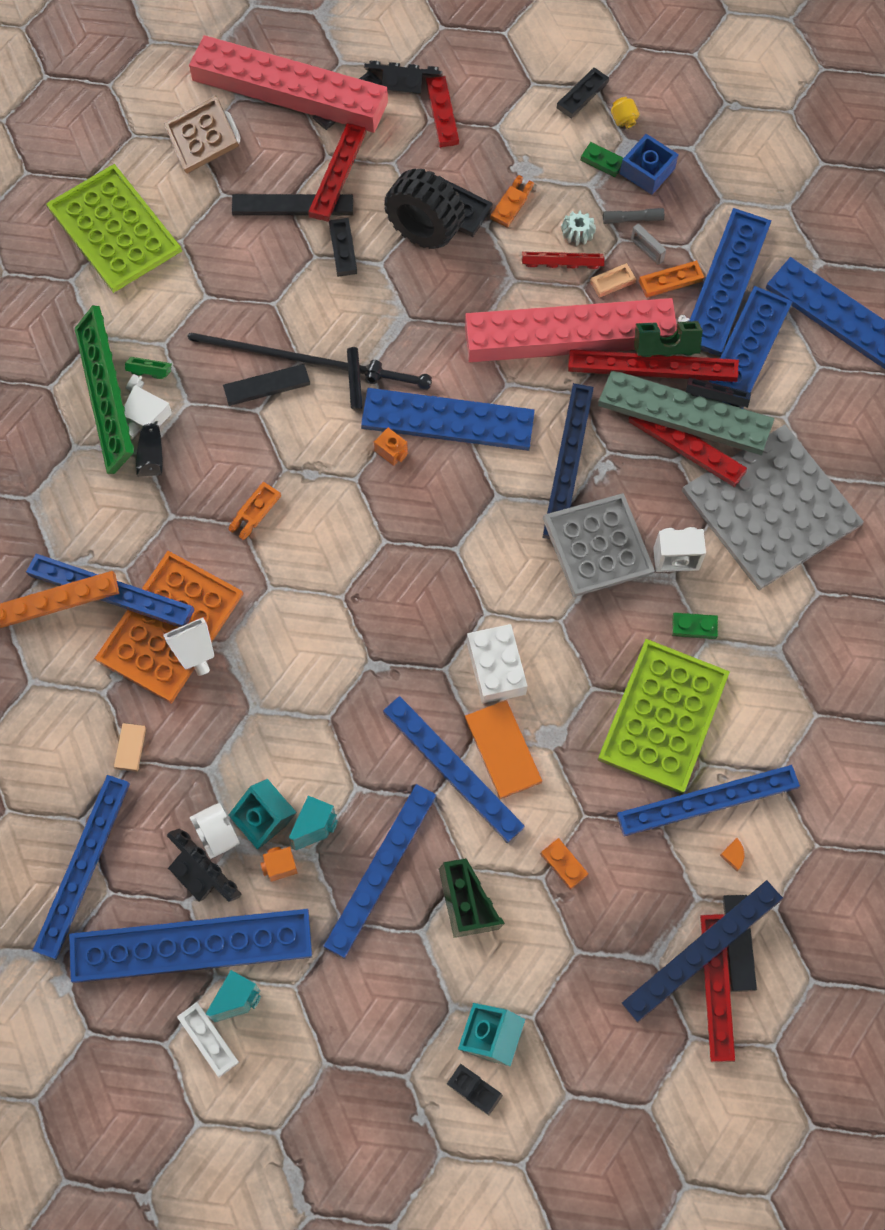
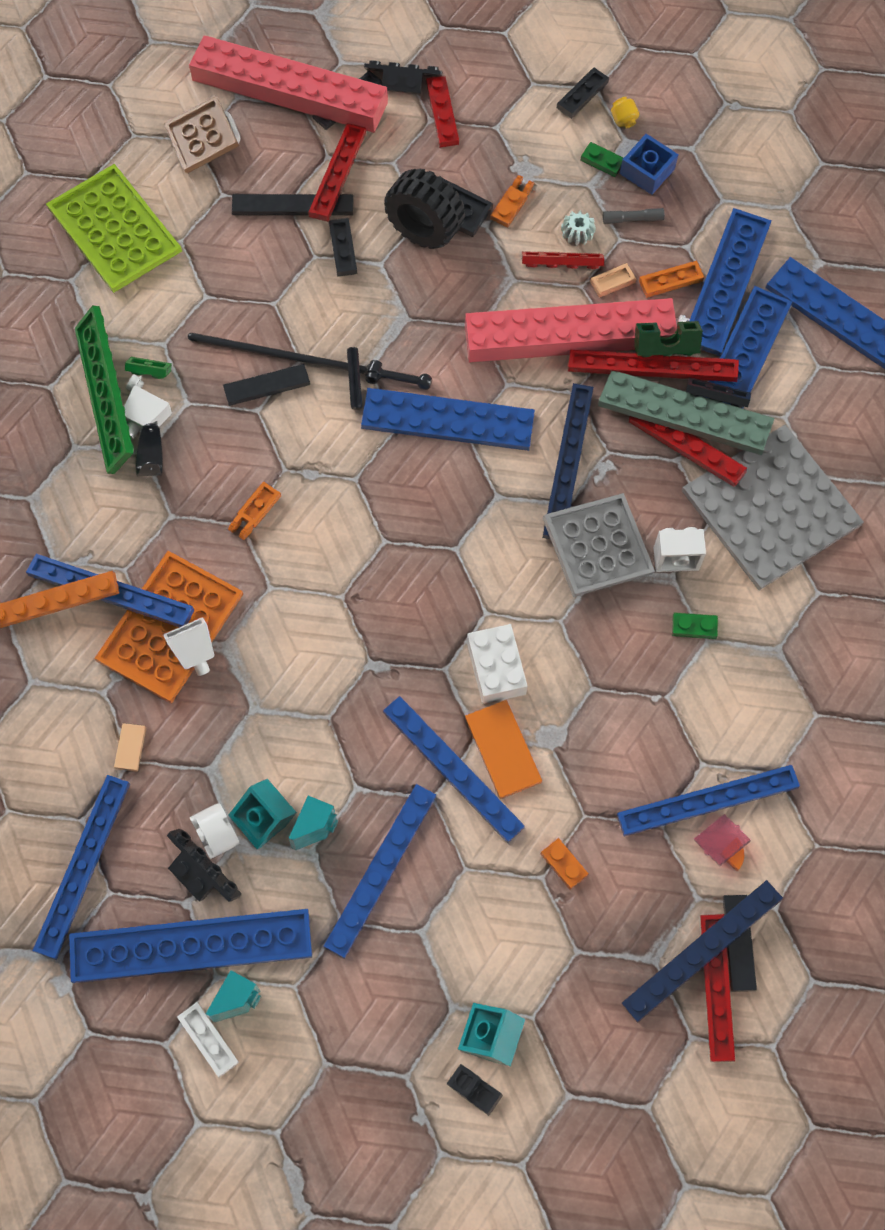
(278, 863): orange brick -> none
(391, 447): orange brick -> none
(466, 901): dark green wedge -> none
(648, 244): light grey tile -> none
(664, 716): lime plate -> none
(722, 840): none -> clear pink piece

